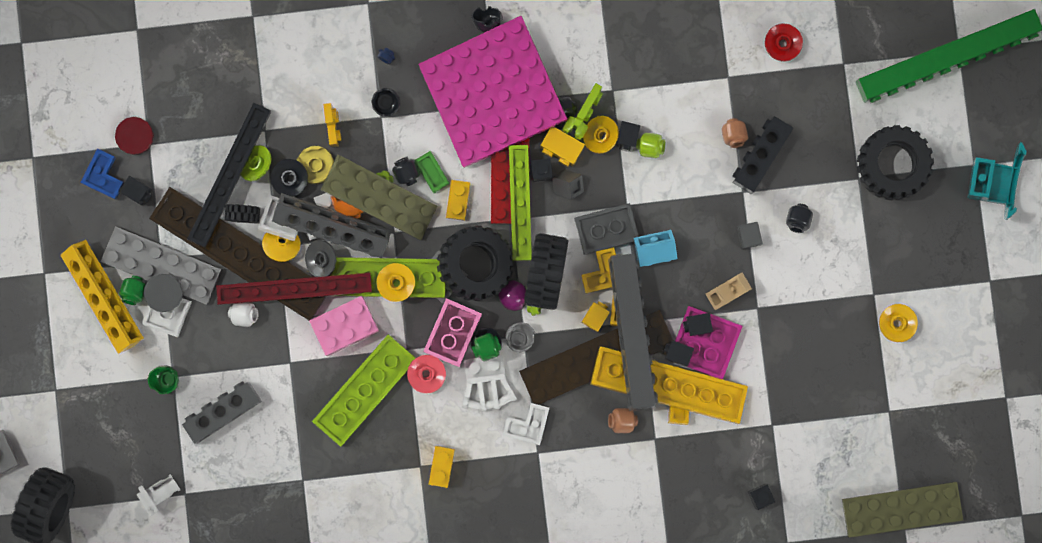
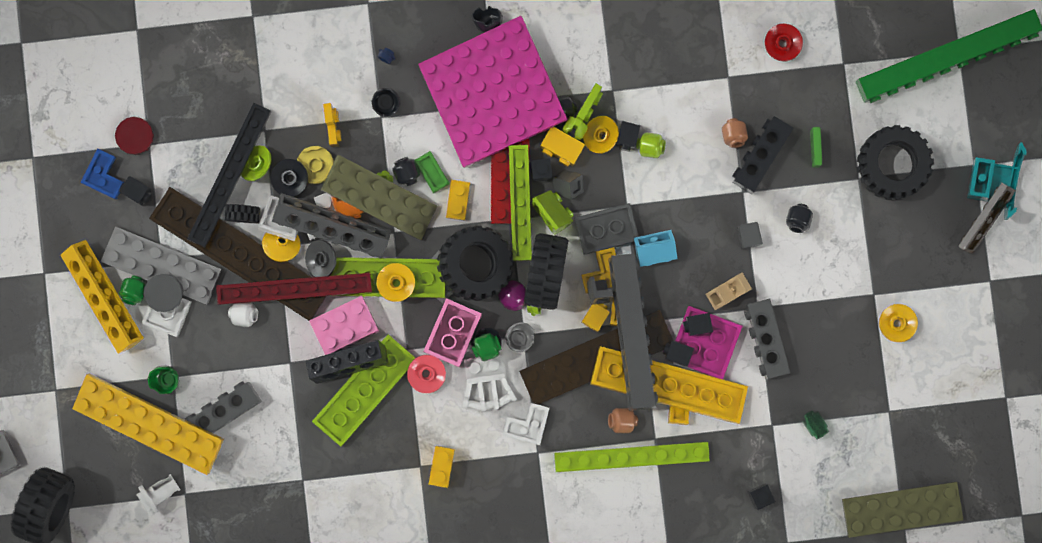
(148, 424): none -> yellow plate
(347, 362): none -> black brick
(552, 211): none -> lime slope
(598, 291): none -> dark grey panel
(631, 457): none -> lime plate
(765, 309): none -> dark grey brick
(815, 424): none -> clear green brick
(816, 150): none -> bright green tile
(987, 218): none -> dark brown plate

